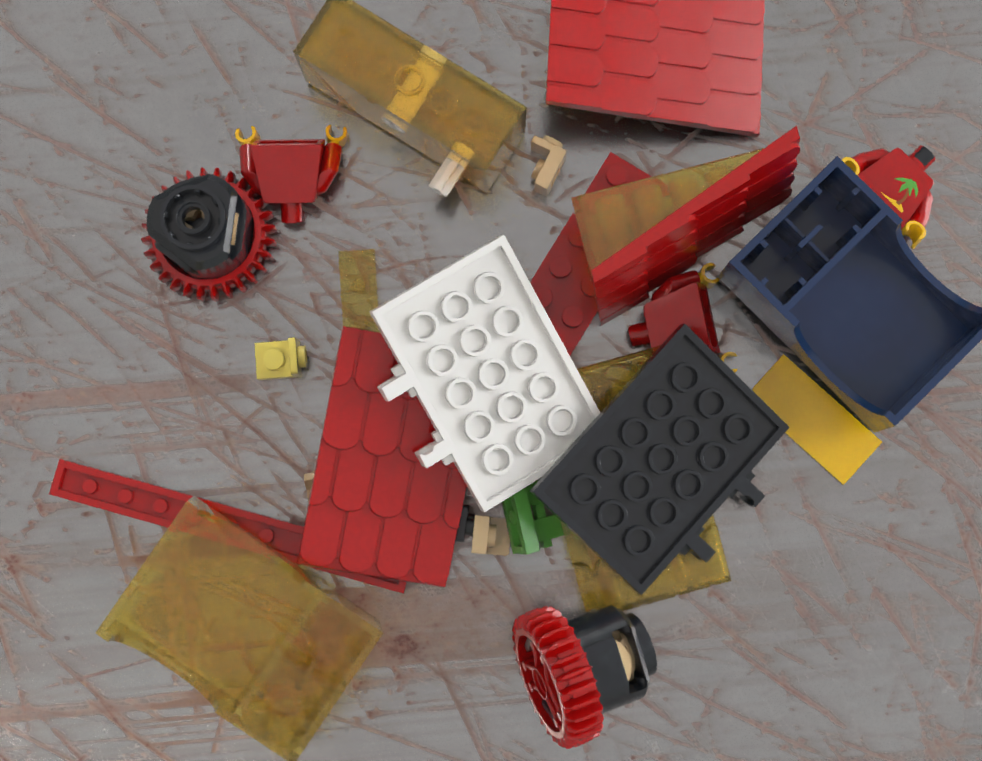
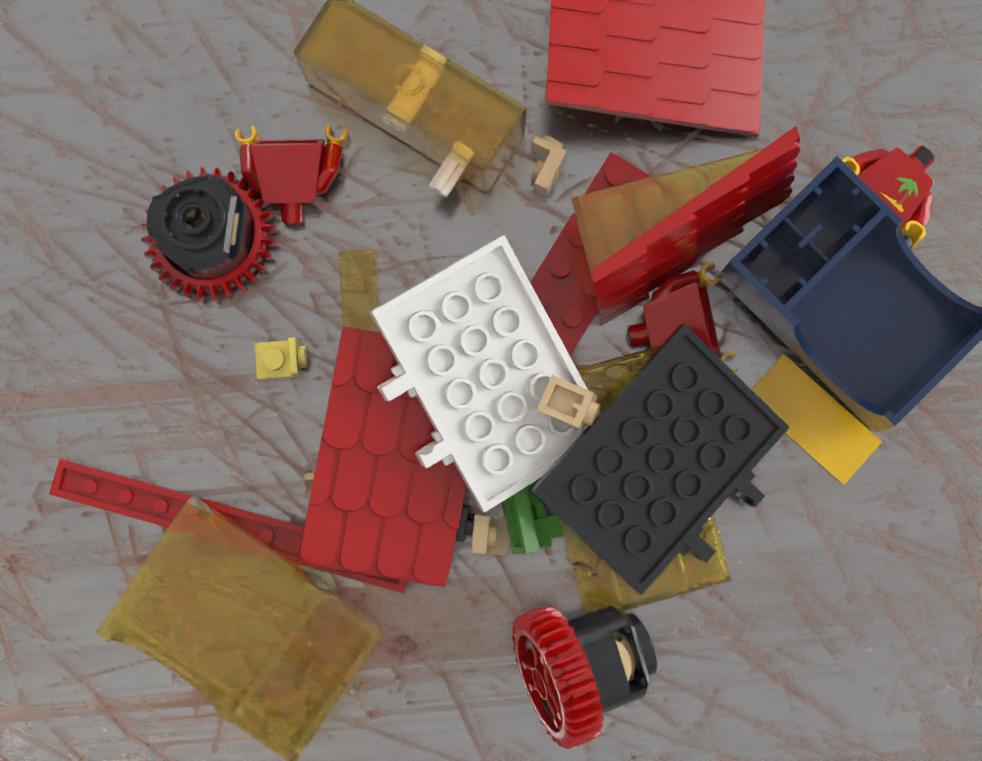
(569, 403): none -> tan bracket

